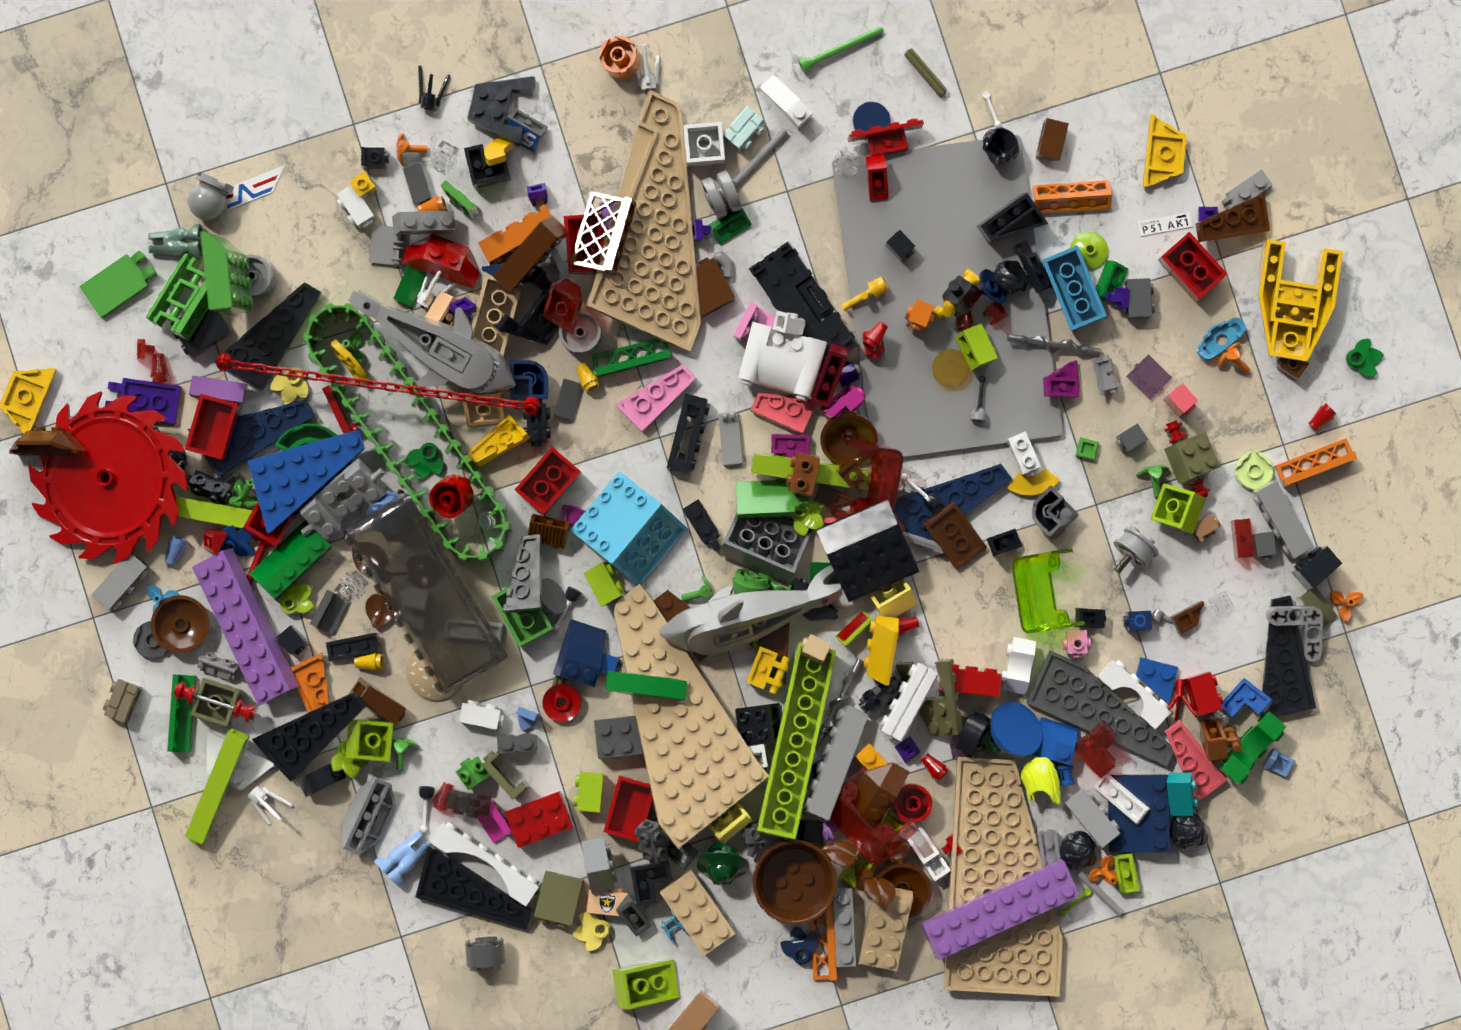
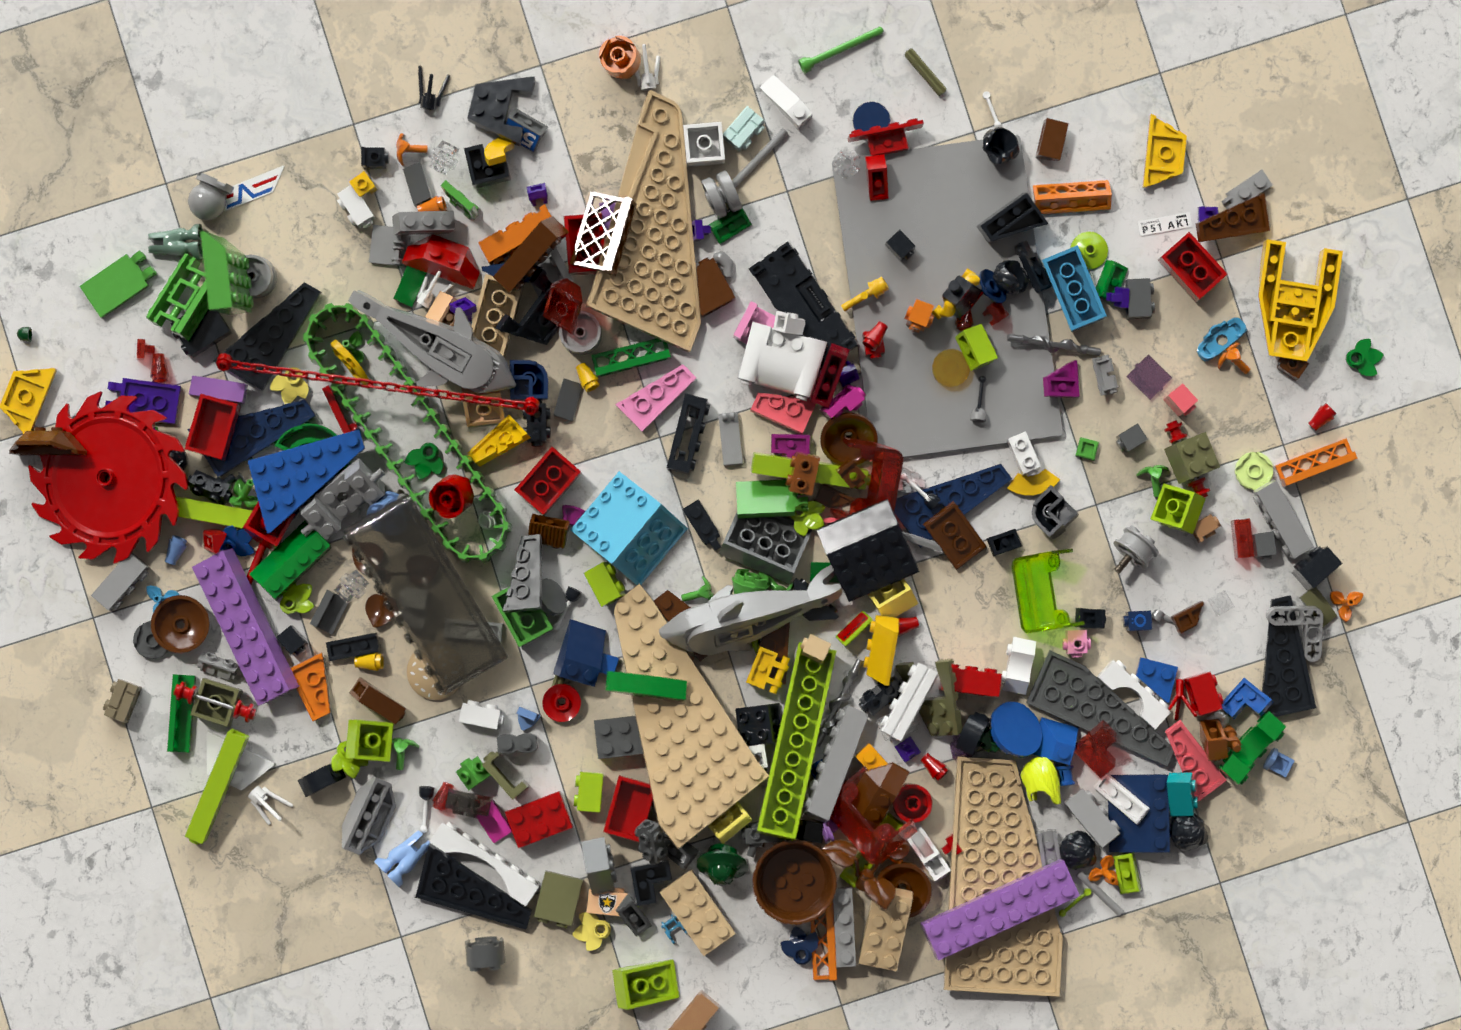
(25, 334): none -> dark green hinge
(304, 738): black wing -> none

